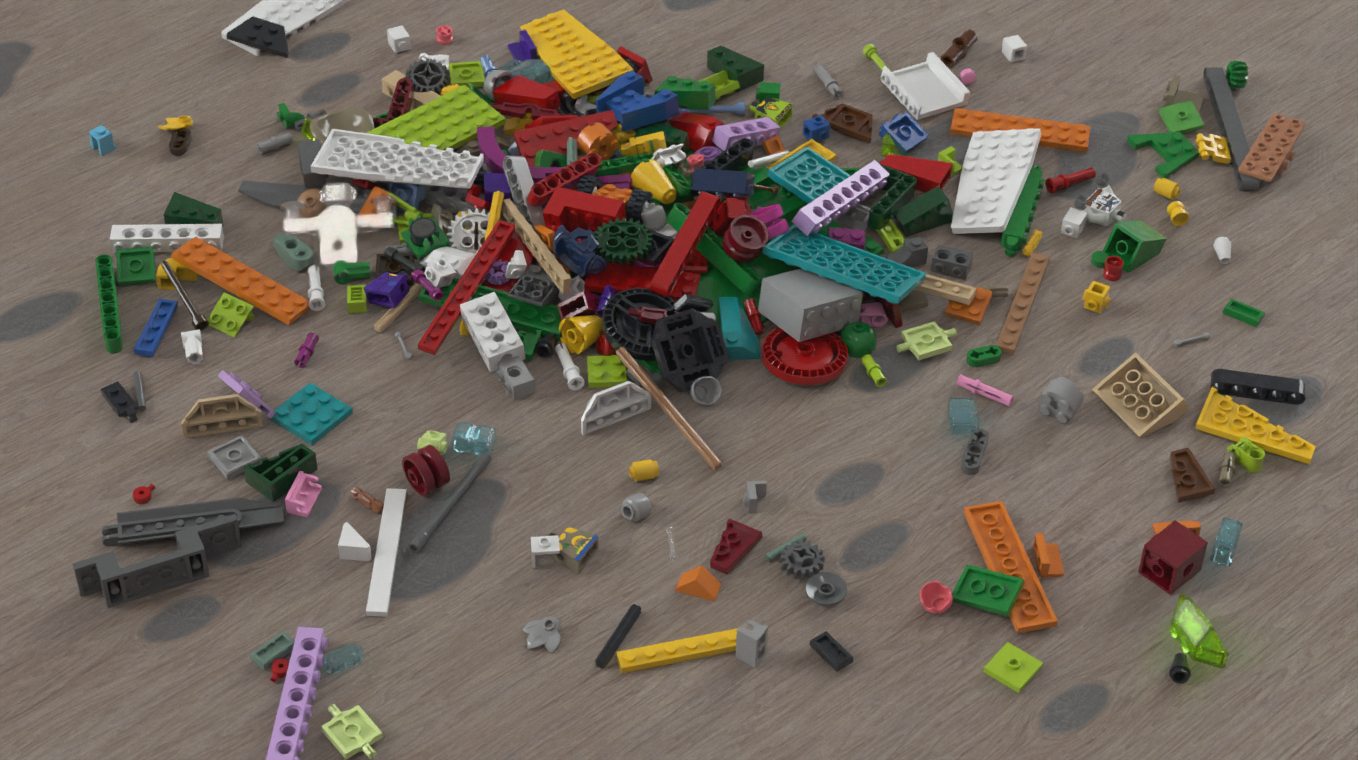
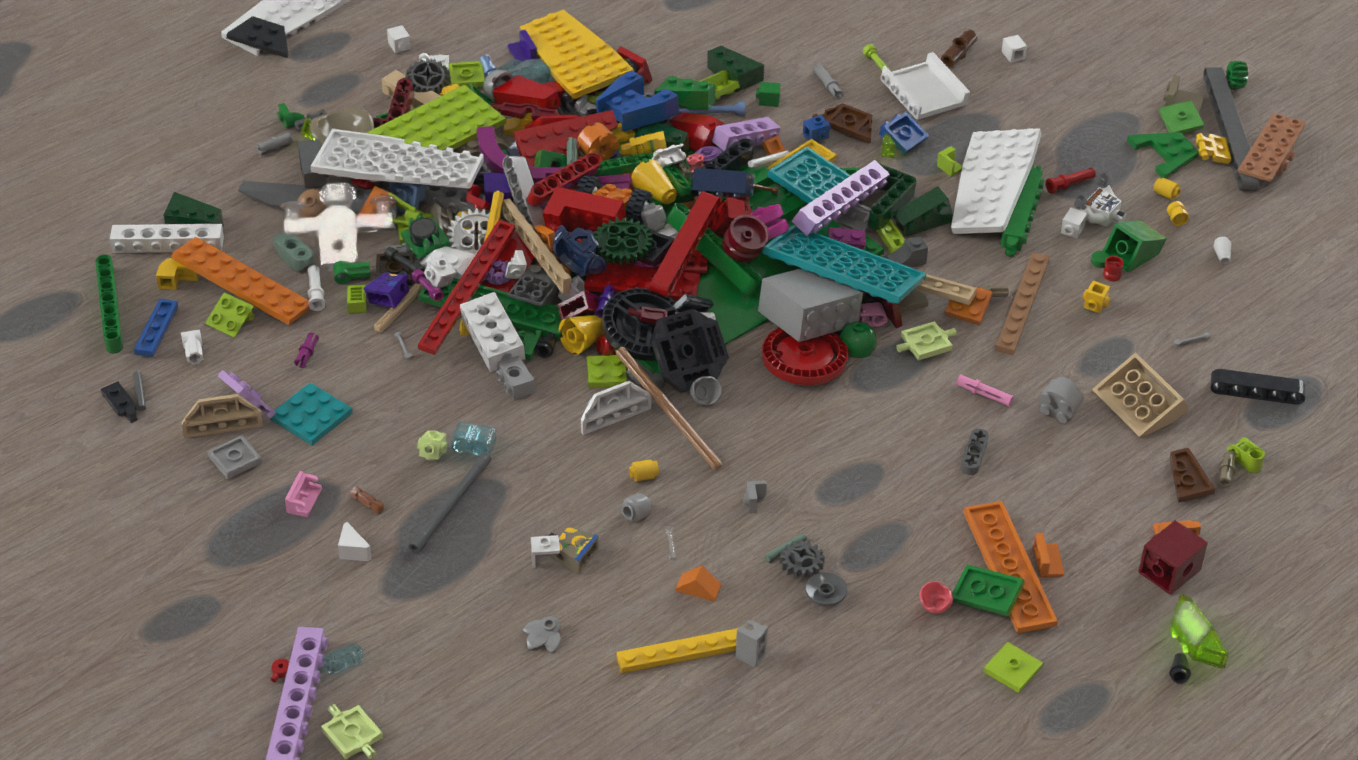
(102, 139): medium azure window -> none
(135, 266): green hinge -> none
(143, 494): red piece -> none
(162, 572): dark grey bracket -> none
(165, 521): dark grey hinge -> none
(177, 123): yellow plate -> none
(180, 141): dark brown plate -> none
(198, 320): dark brown piece -> none
(272, 650): sand green plate -> none
(276, 475): dark green wedge -> none
(386, 553): white tile -> none
(426, 470): dark red wheel -> none
(444, 35): coral wheel -> none
(571, 371): white pin -> none
(618, 636): black axle -> none
(734, 546): dark red wing -> none
(737, 331): teal wedge -> none
(754, 316): red axle -> none
(775, 109): lime torso -> none
(831, 651): black plate -> none
(874, 370): lime pin -> none
(927, 172): red slope -> none
(951, 262): dark grey brick -> none
(962, 415): clear light blue brick -> none
(967, 76): bright pink tile -> none
(983, 356): green beam -> none
(1032, 243): yellow axle -> none
(1053, 133): orange plate -> none
(1226, 542): clear light blue brick -> none
(1234, 421): yellow wing -> none
(1243, 312): green tile -> none

